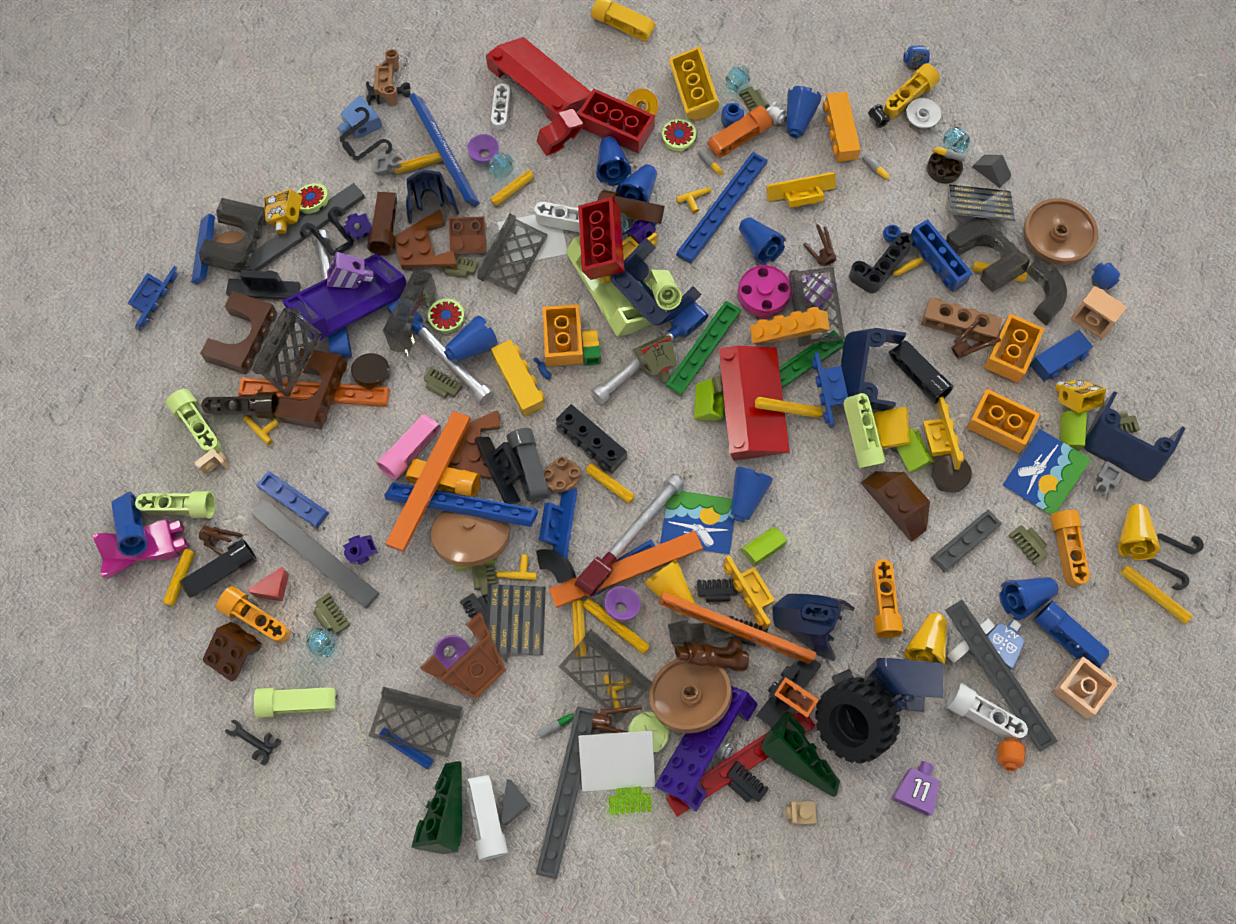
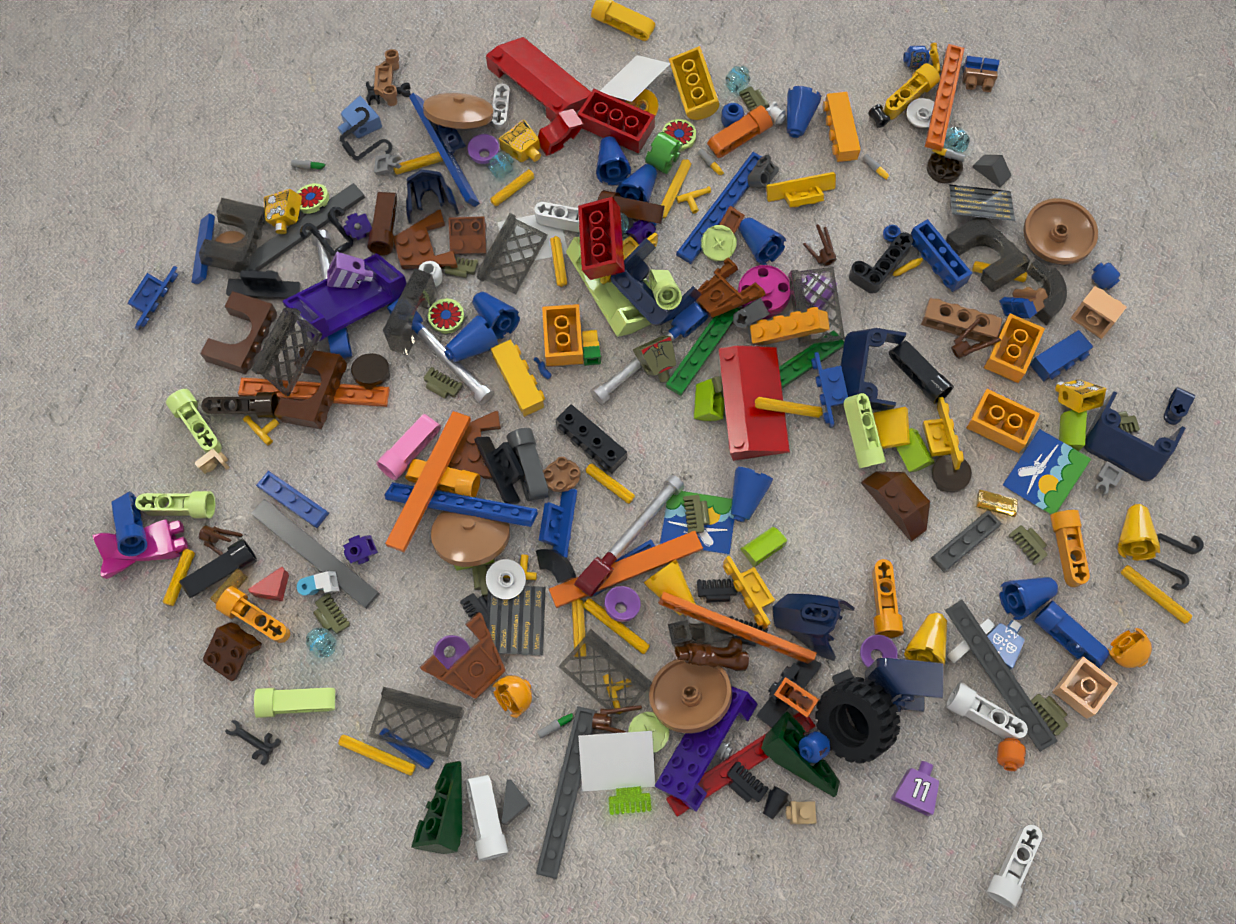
(235, 580): none -> clear yellow tile
(307, 164): none -> light grey piece
(313, 584): none -> leg
(377, 755): none -> yellow axle
(434, 269): none -> white head
(451, 138): none -> dark blue hips
(458, 110): none -> medium nougat dish
(498, 314): none -> blue cone
(498, 586): none -> white dish
(513, 694): none -> light orange cylinder
(521, 143): none -> yellow torso
(558, 261): none -> yellow axle
(634, 78): none -> white sticker
(663, 152): none -> bright green brick
(675, 186): none -> yellow axle
(701, 513): none -> olive piece
(718, 243): none -> yellowish green tile
(720, 296): none -> dark orange wing
(732, 219): none -> dark orange tile
(754, 311): none -> dark grey piece
(762, 172): none -> dark grey piece
(775, 801): none -> black cone
(814, 747): none -> blue head
(880, 643): none -> medium lavender piece
(934, 56): none -> yellow piece
(944, 97): none -> orange tile
(980, 73): none -> medium nougat hips
(997, 503): none -> clear yellow tile
(1006, 887): none -> white beam
(1024, 302): none -> hips
(1052, 711): none -> olive piece
(1131, 649): none -> light orange cylinder
(1178, 405): none -> dark blue piece

